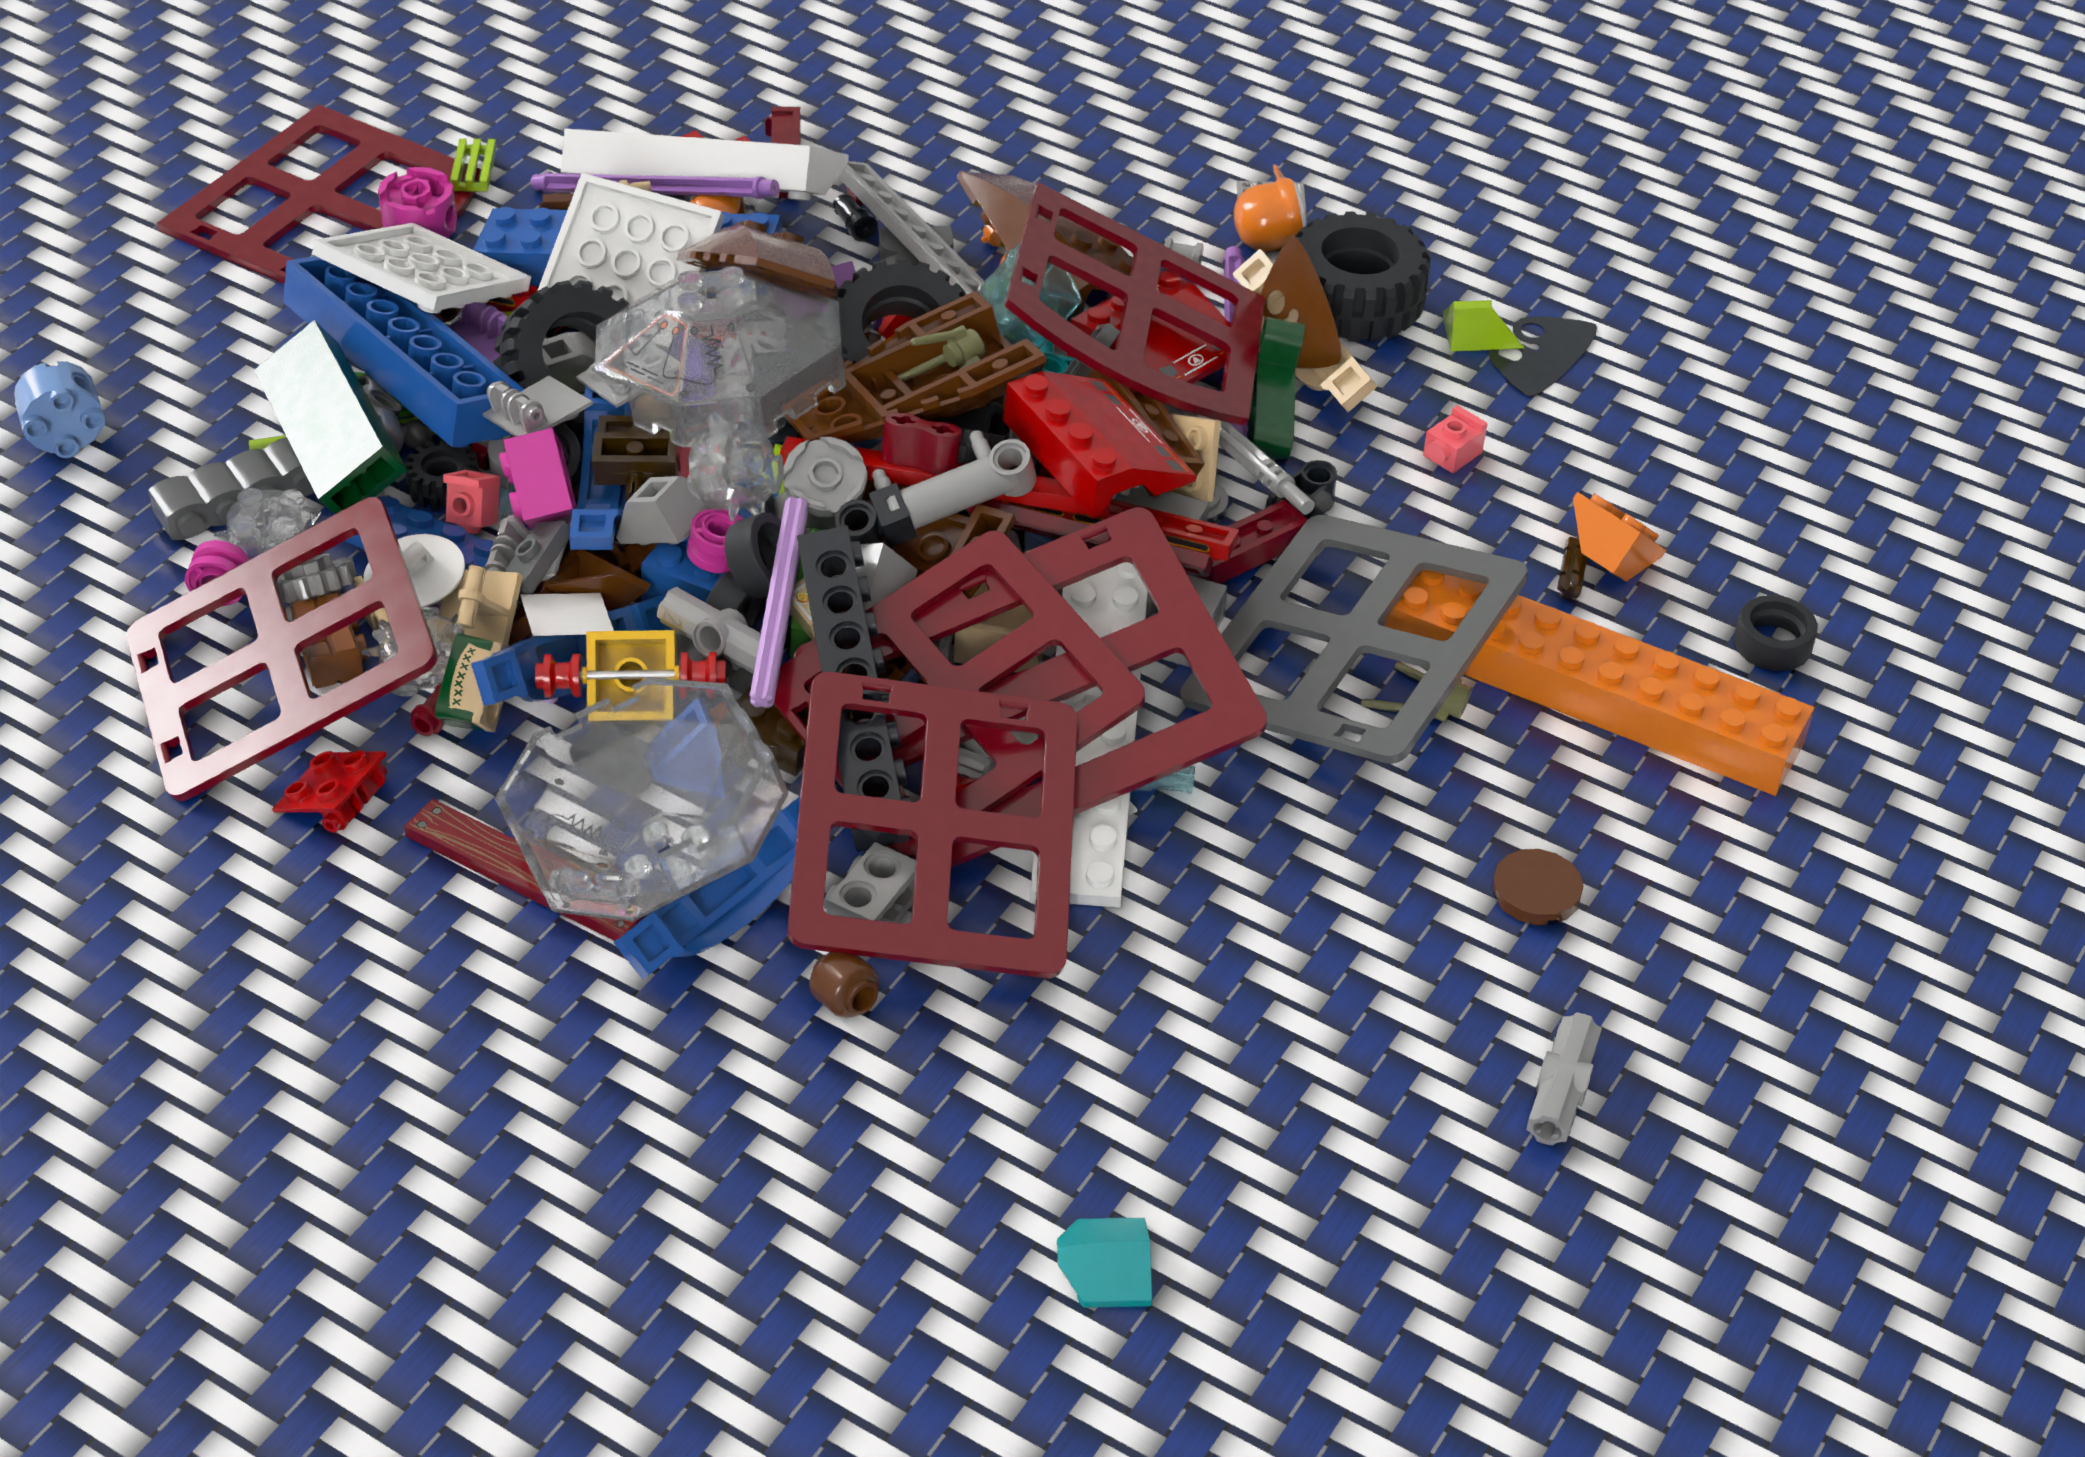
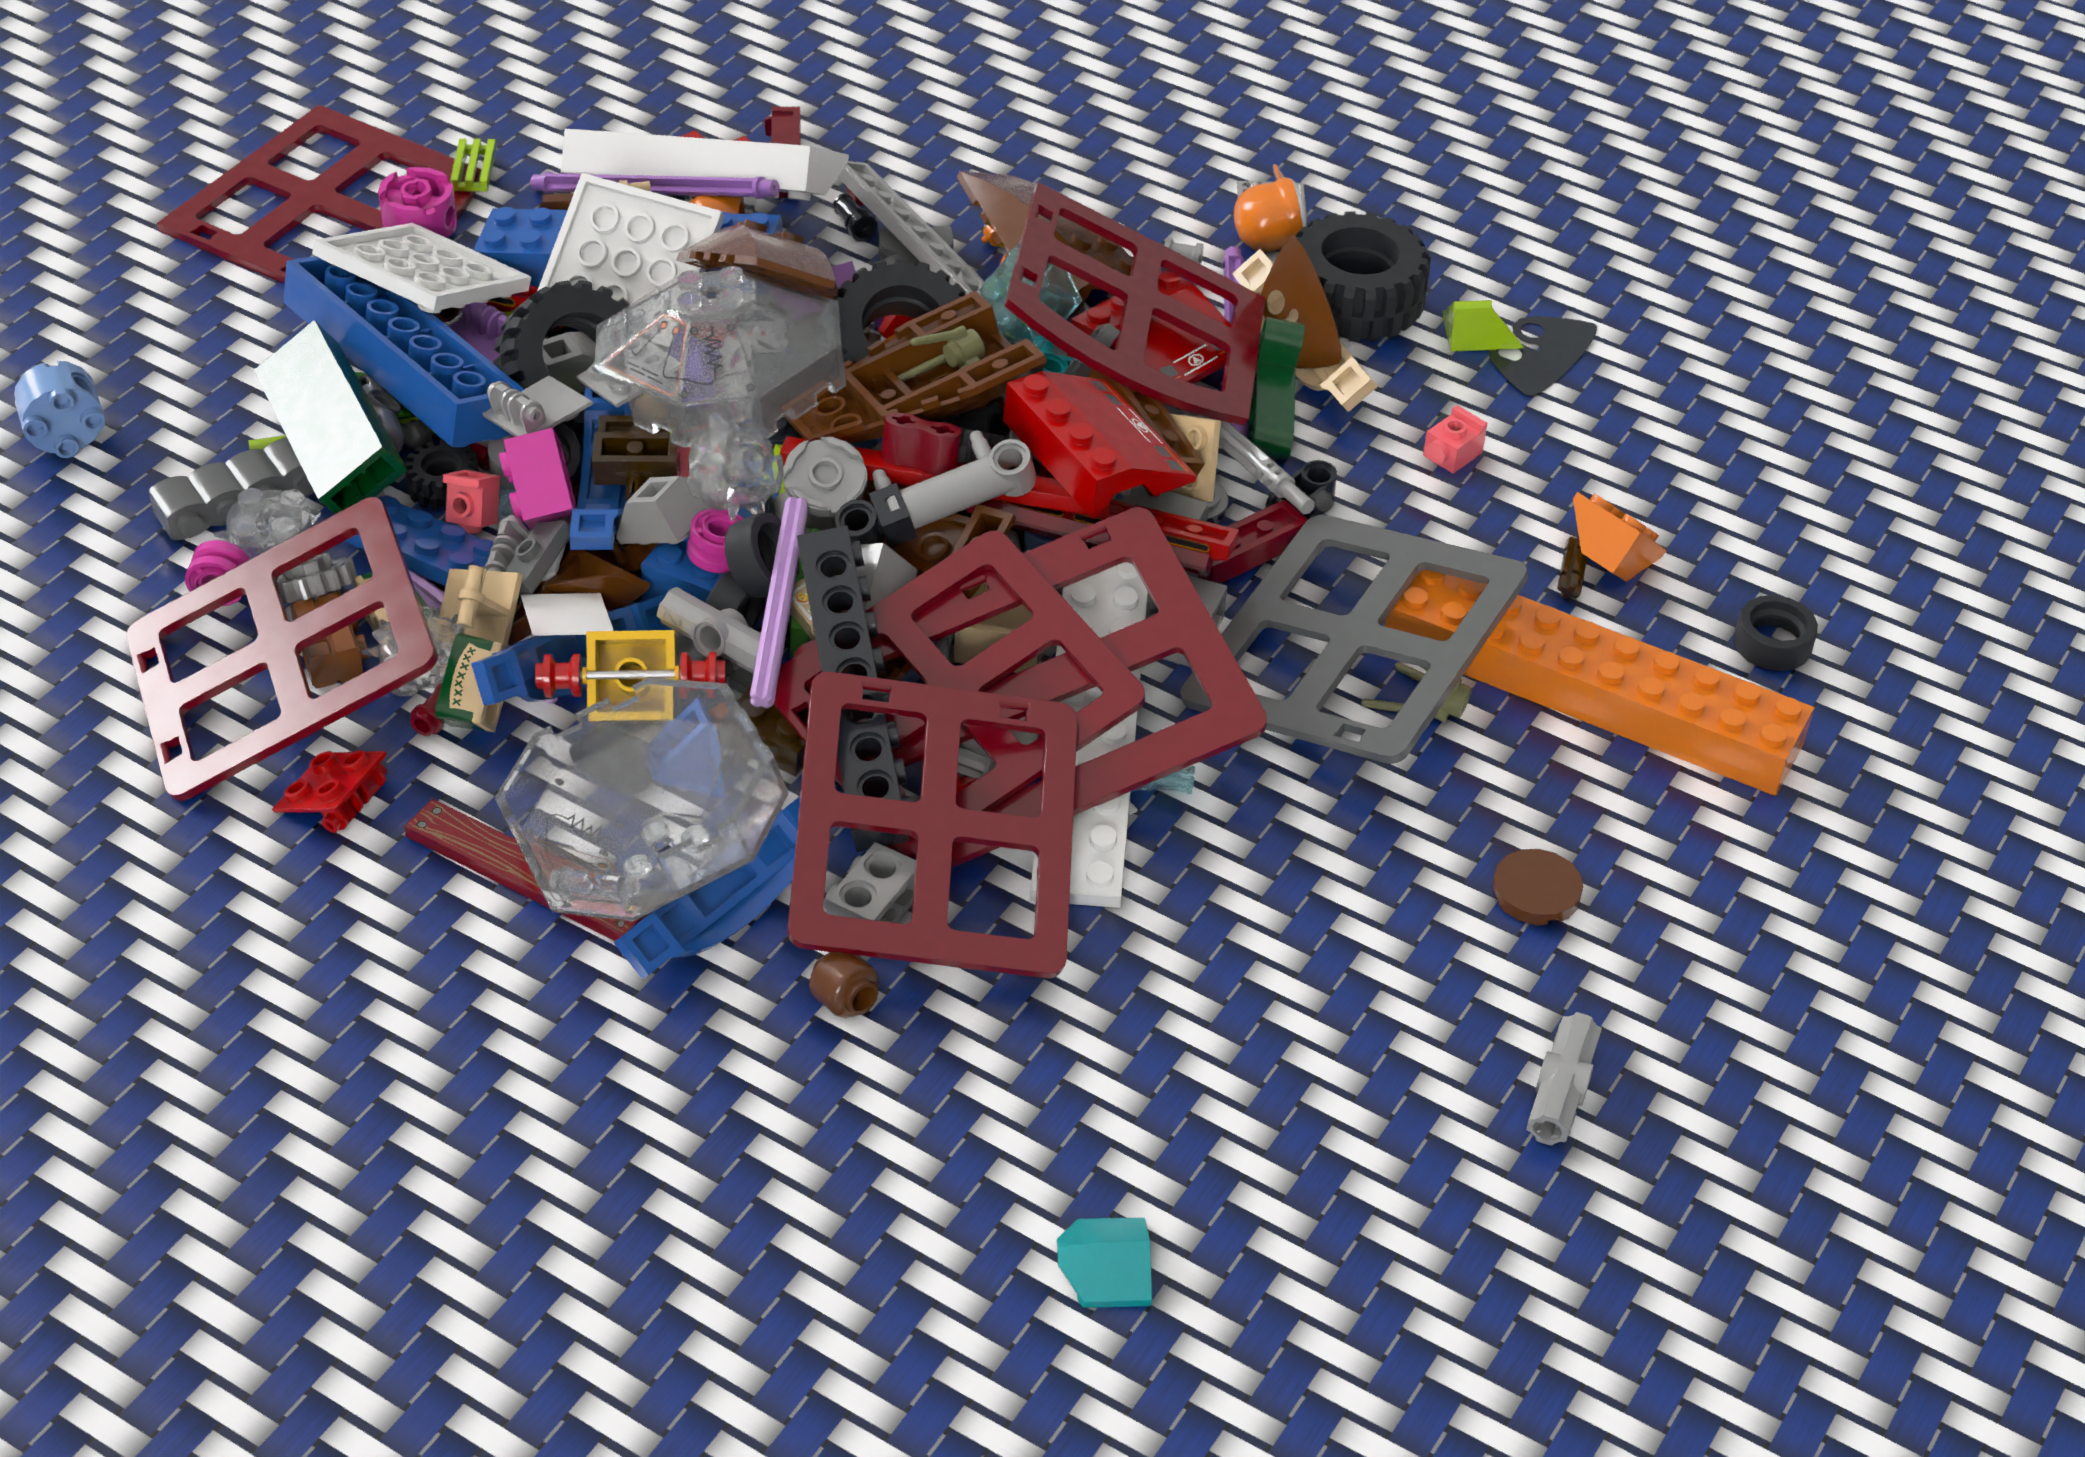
(433, 564): white shield -> none

